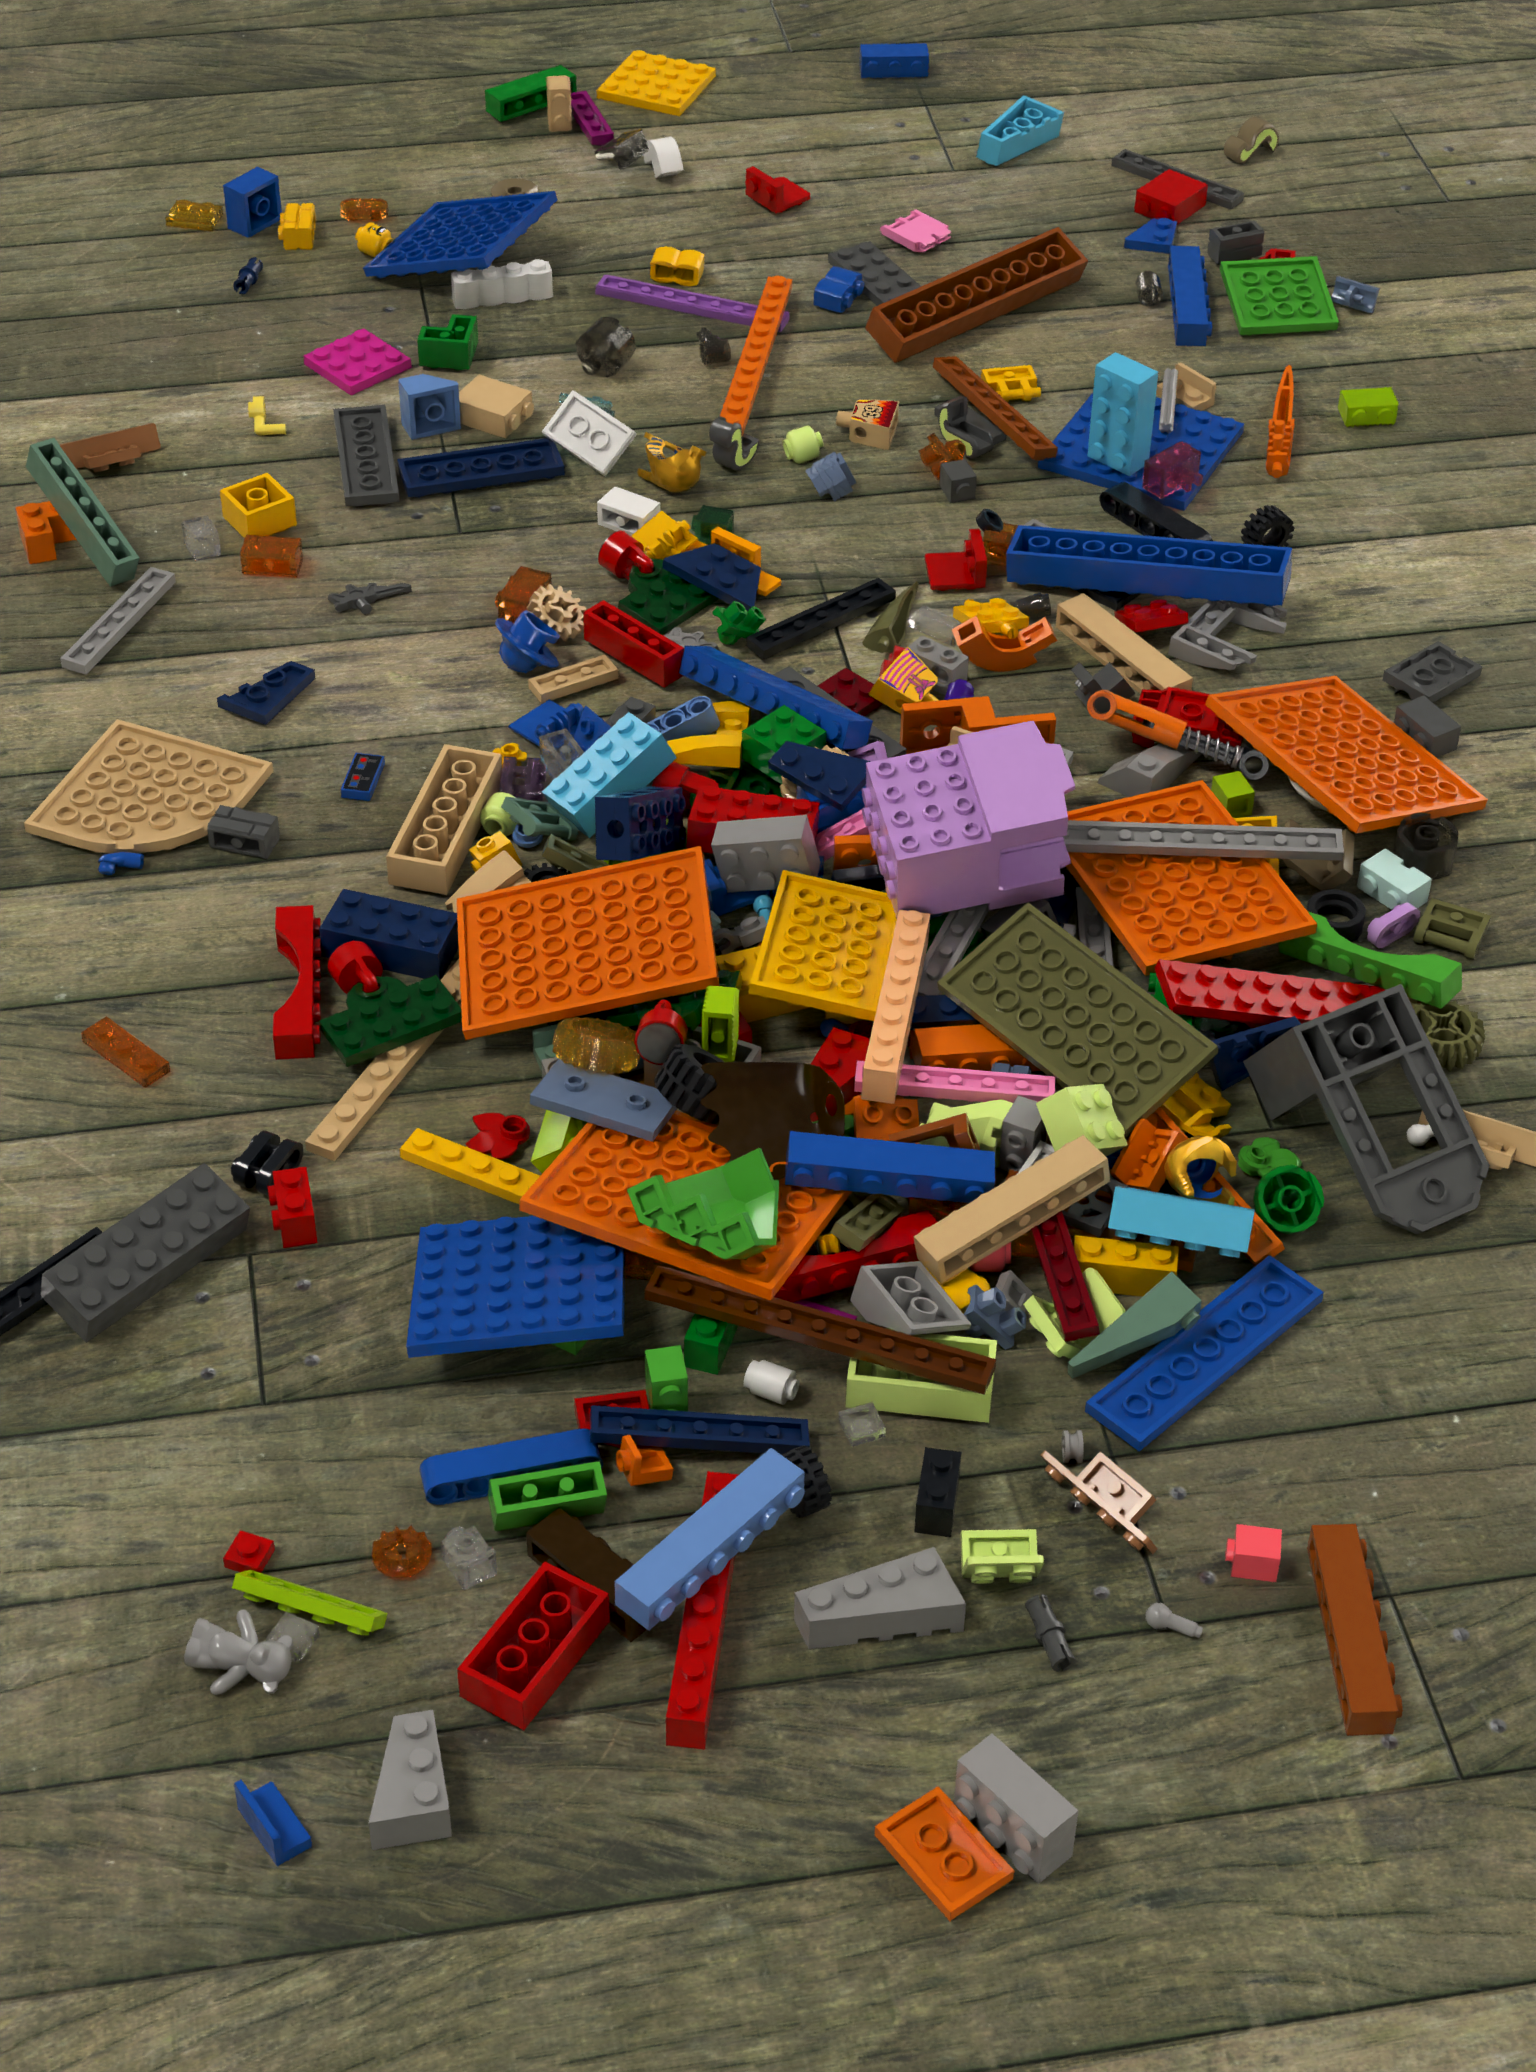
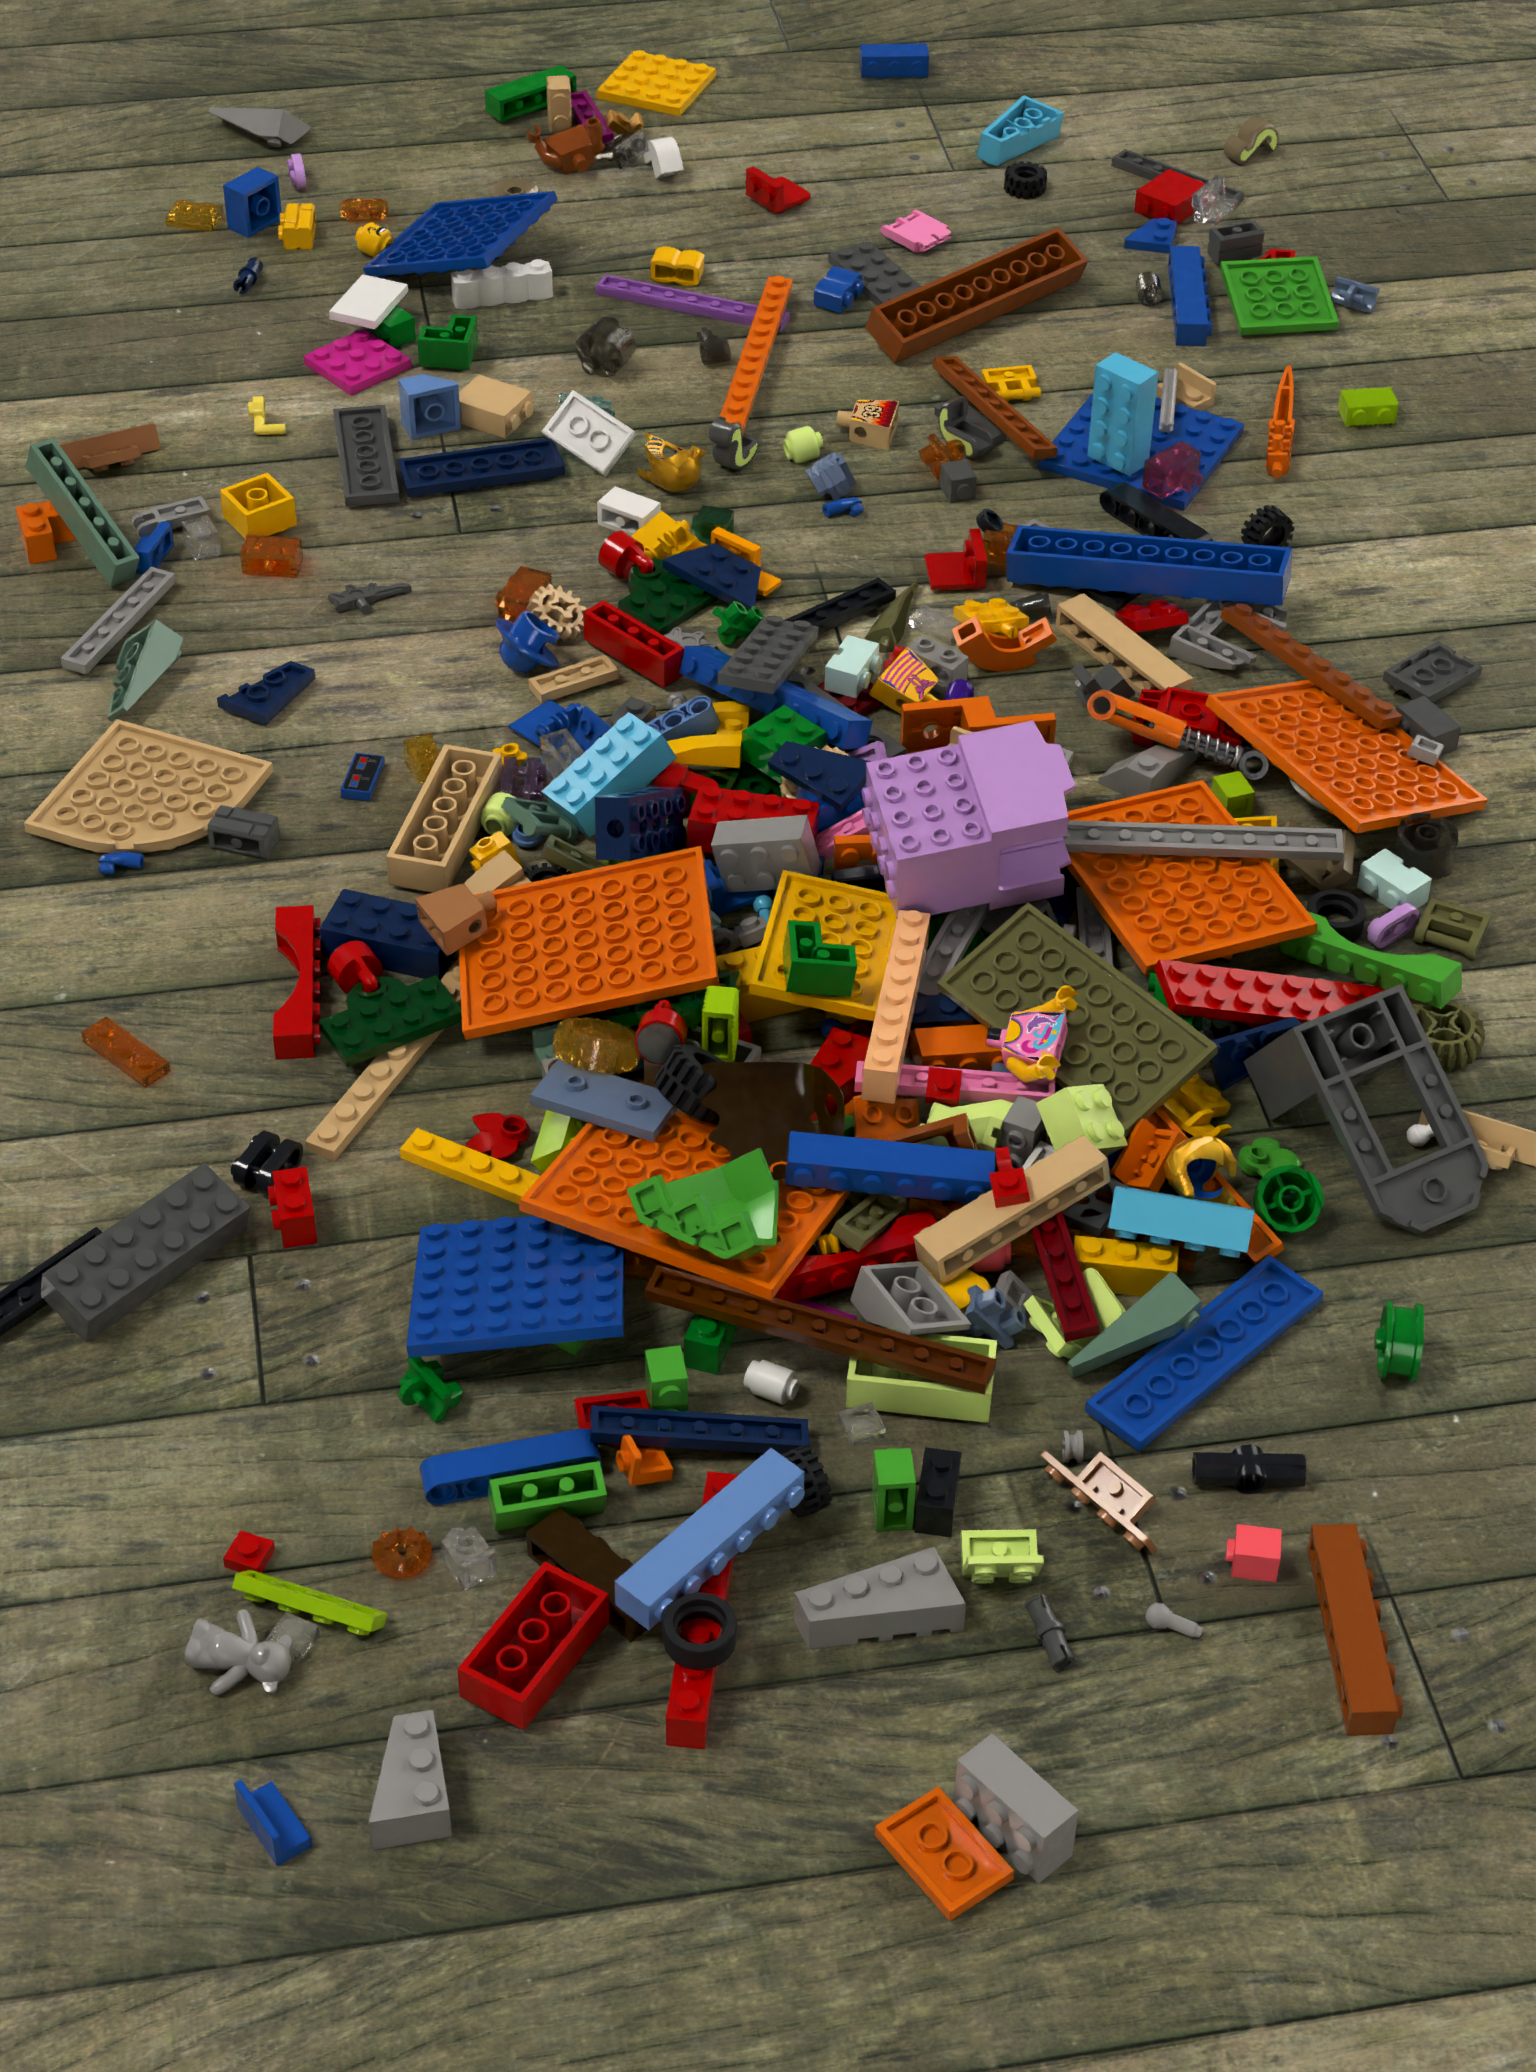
(141, 663): none -> sand green wedge
(155, 547): none -> blue panel
(172, 513): none -> light grey hinge
(271, 125): none -> light grey wedge
(296, 171): none -> lavender plate
(368, 301): none -> white tile
(396, 328): none -> green brick
(420, 755): none -> clear yellow brick
(425, 1387): none -> green hips
(454, 916): none -> medium nougat torso
(571, 148): none -> dark orange torso
(619, 122): none -> pearl gold bracket
(676, 699): none -> light grey piece
(699, 1655): none -> black tyre
(768, 655): none -> dark grey plate
(815, 965): none -> green brick
(841, 505): none -> blue arm
(853, 668): none -> light aqua brick
(893, 1489): none -> bright green brick
(943, 1086): none -> red plate
(1008, 1184): none -> red plate
(1025, 180): none -> black tyre
(1035, 1038): none -> torso
(1211, 202): none -> clear bracket
(1248, 1469): none -> black piece
(1311, 666): none -> dark orange plate
(1400, 1340): none -> green wheel
(1425, 750): none -> light grey tile

